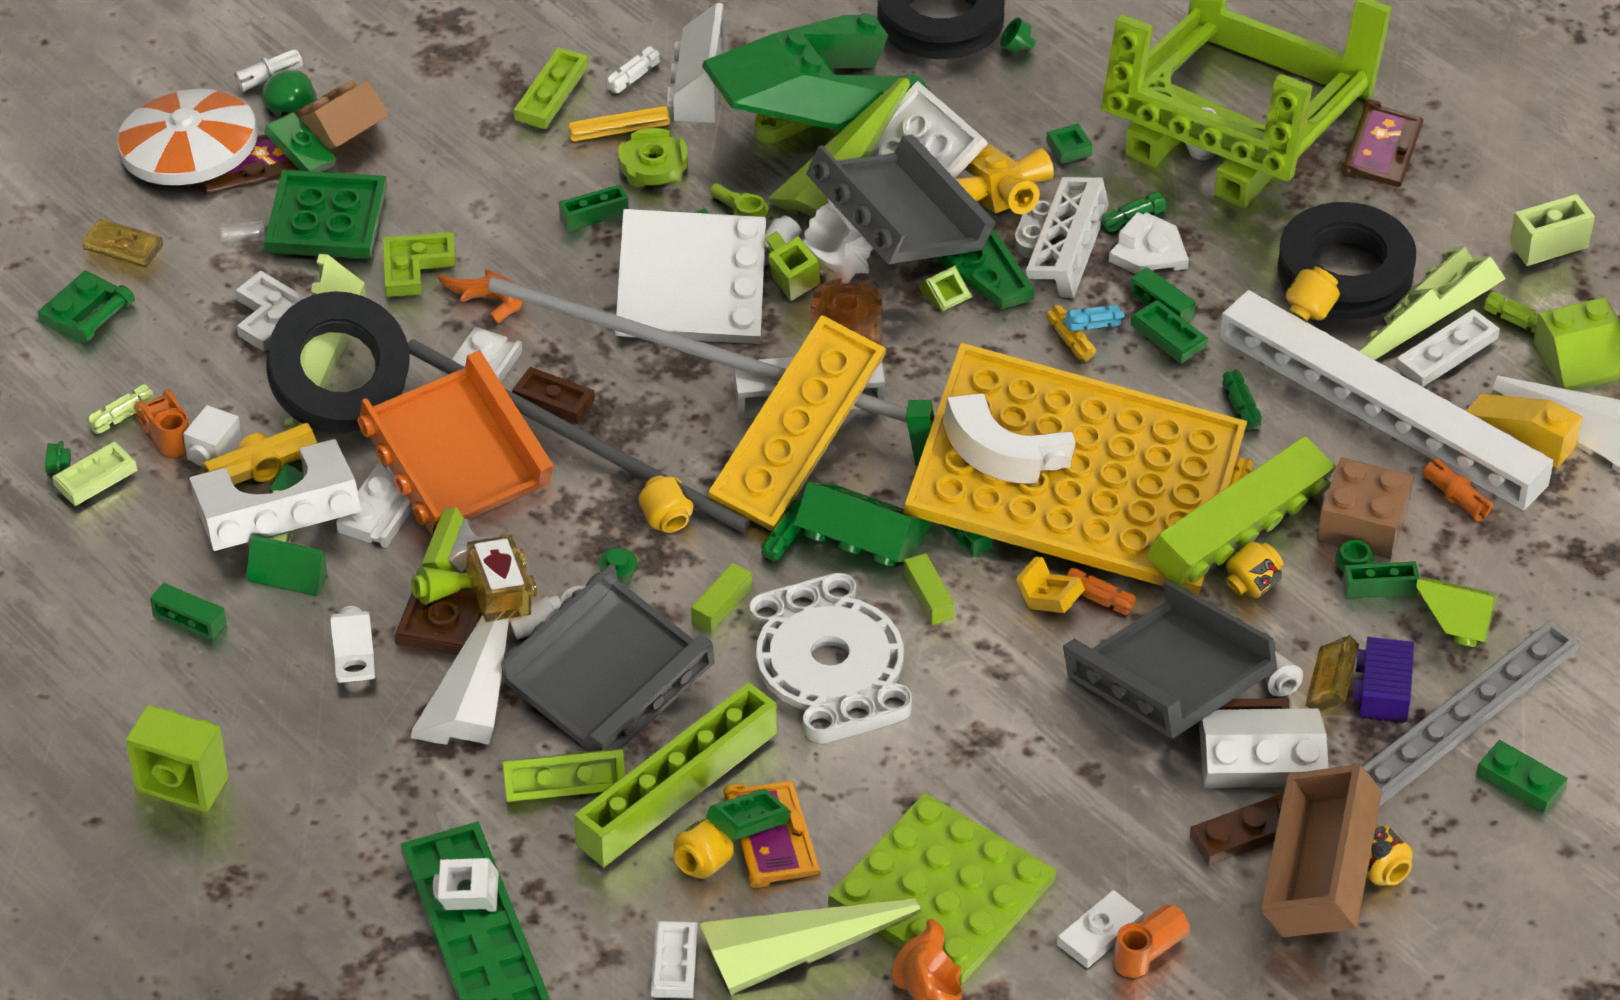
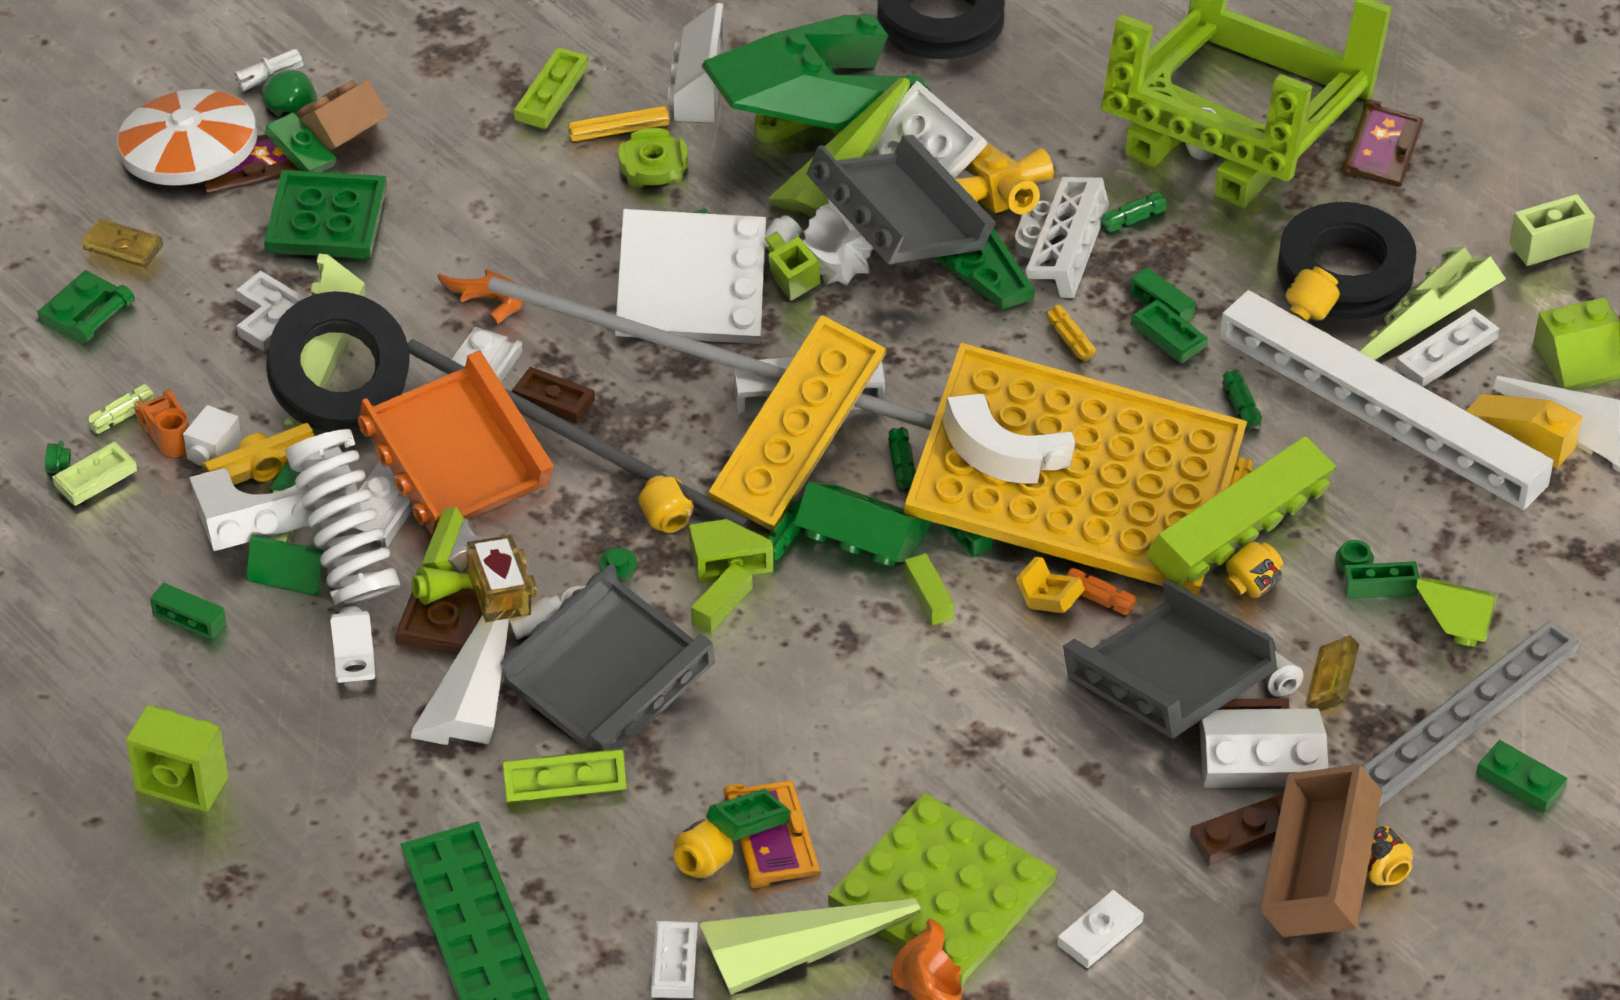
(242, 231): clear pin -> none
(349, 588): none -> white piece
(409, 254): lime plate -> none
(457, 874): white brick -> none
(593, 207): green piece -> none
(632, 70): white axle -> none
(675, 774): lime brick -> none
(723, 542): none -> lime slope
(743, 204): lime plate -> none
(832, 690): white piece -> none
(851, 306): clear orange brick -> none
(902, 457): none -> green axle
(919, 422): green piece -> none
(945, 289): lime slope -> none
(1017, 36): green tile -> none
(1069, 143): green plate -> none
(1093, 318): medium azure axle -> none
(1144, 941): orange piece -> none
(1149, 244): white plate -> none
(1365, 506): medium nougat brick -> none
(1386, 679): dark purple brick -> none
(1457, 489): orange pin -> none
(1511, 311): lime axle -> none

